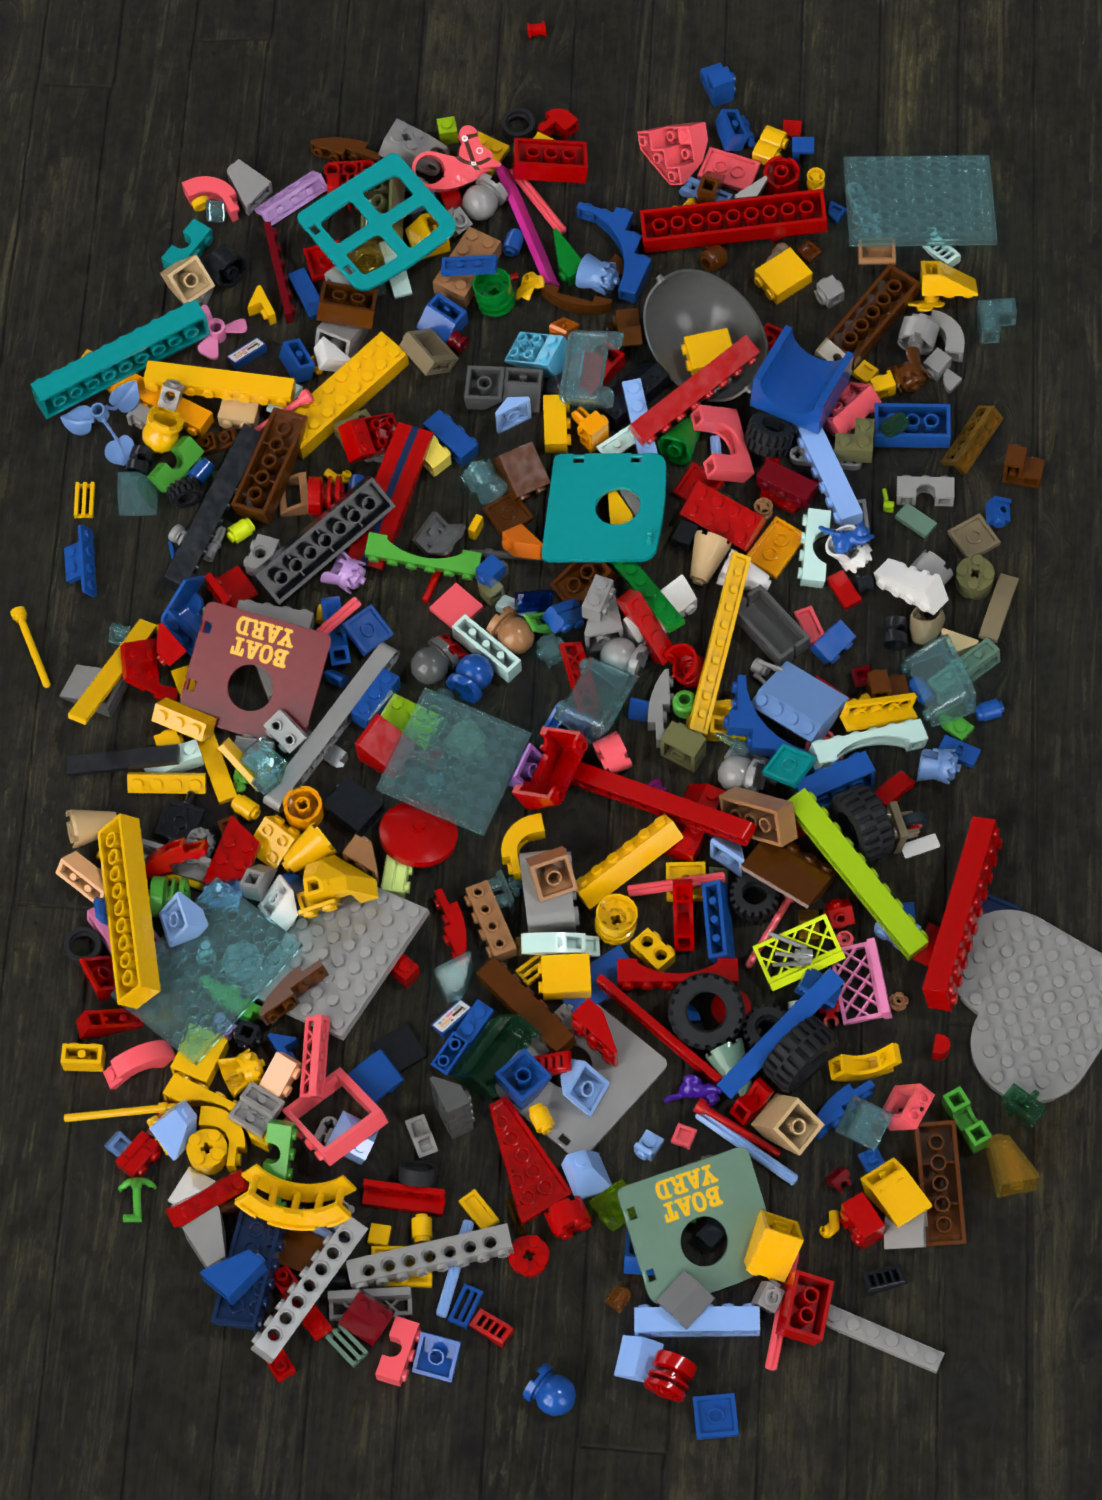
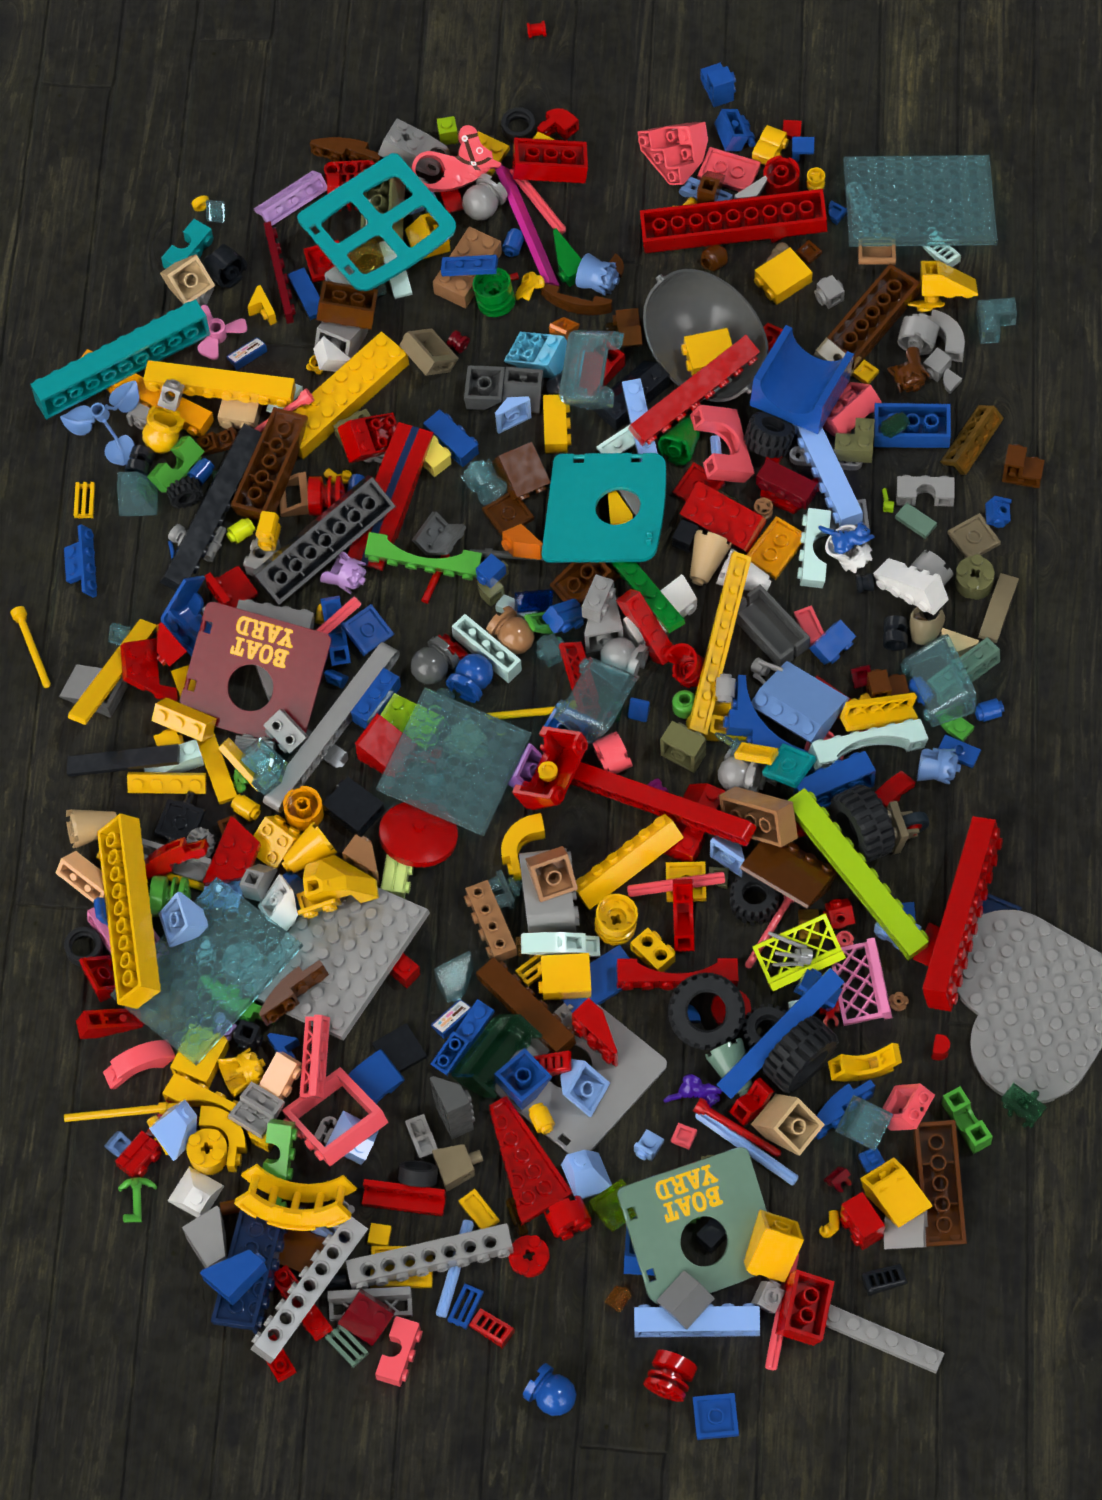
(83, 1057): yellow brick -> none
(203, 1201): red arch -> none
(215, 190): coral arch -> none
(249, 185): light grey slope -> none
(268, 531): none -> yellow brick
(297, 360): blue brick -> none
(421, 1228): yellow brick -> none
(436, 1356): blue slope -> none
(443, 317): blue slope -> none
(453, 919): red slope -> none
(455, 604): coral tile -> none
(455, 1164): none -> dark tan torso
(461, 220): light grey brick -> none
(475, 527): yellow tile -> none
(522, 713): none -> yellow piece
(547, 771): none -> yellow tile
(592, 428): light orange brick -> none
(618, 227): blue arch -> none
(636, 1357): light blue slope -> none
(658, 1030): red tile -> none
(660, 705): light grey slope -> none
(718, 920): blue brick -> none
(725, 688): none -> light grey brick
(756, 753): none -> yellow tile
(844, 590): red tile -> none
(883, 385): yellow brick -> none
(920, 845): white sticker -> none
(1010, 1167): clear yellow slope -> none

